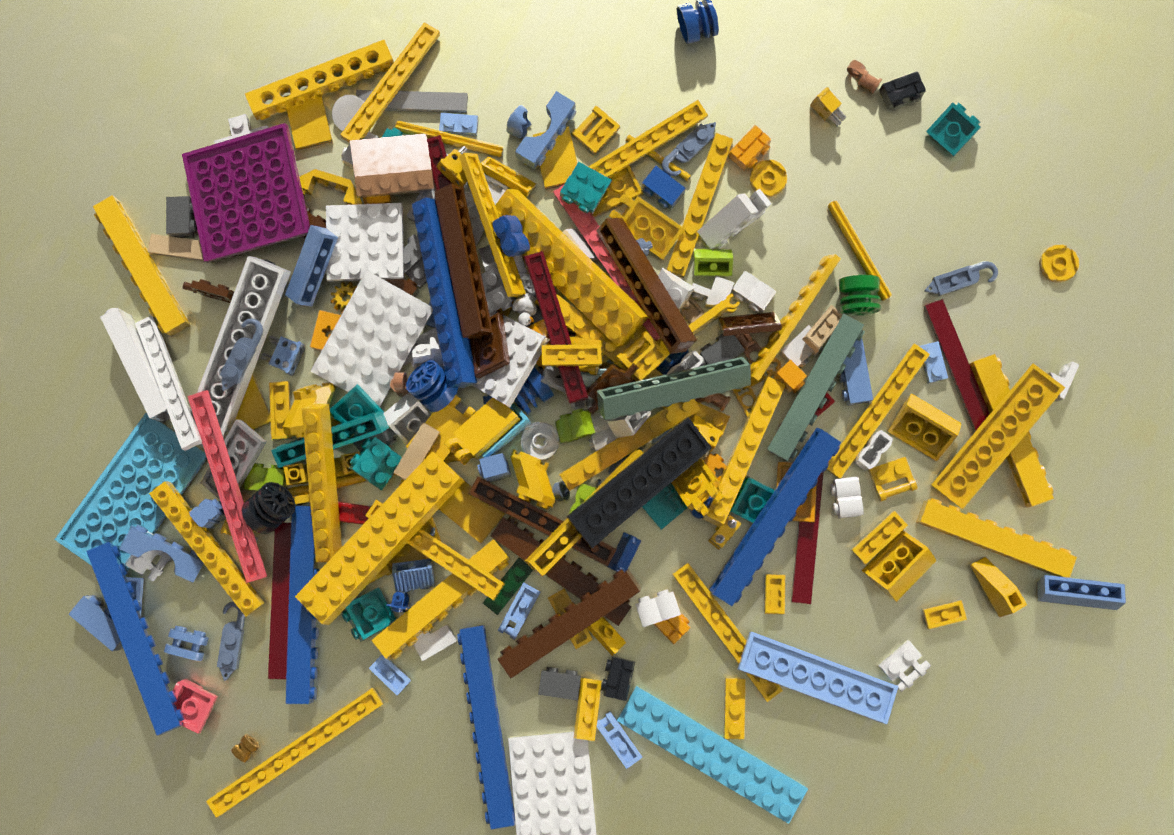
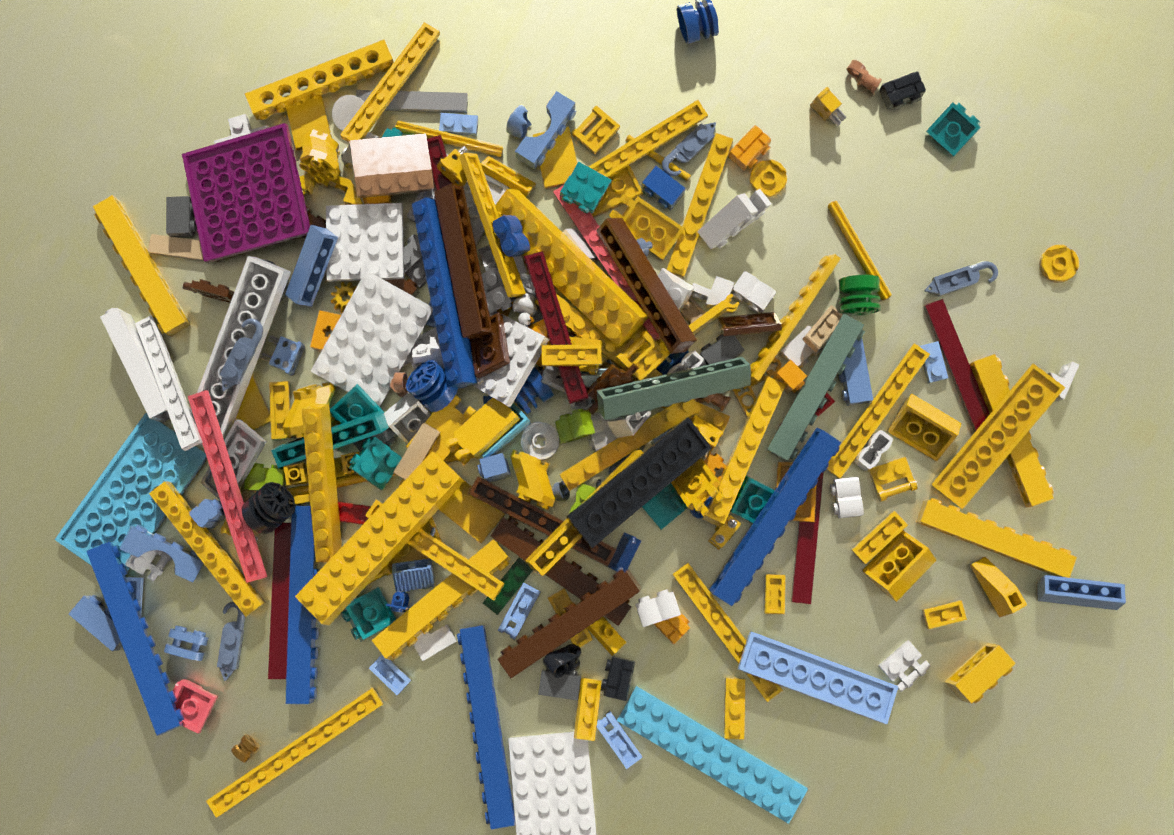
(320, 156): none -> yellow brick
(563, 660): none -> black piece
(713, 262): lime brick -> none
(749, 345): nougat connector -> none
(980, 673): none -> yellow brick

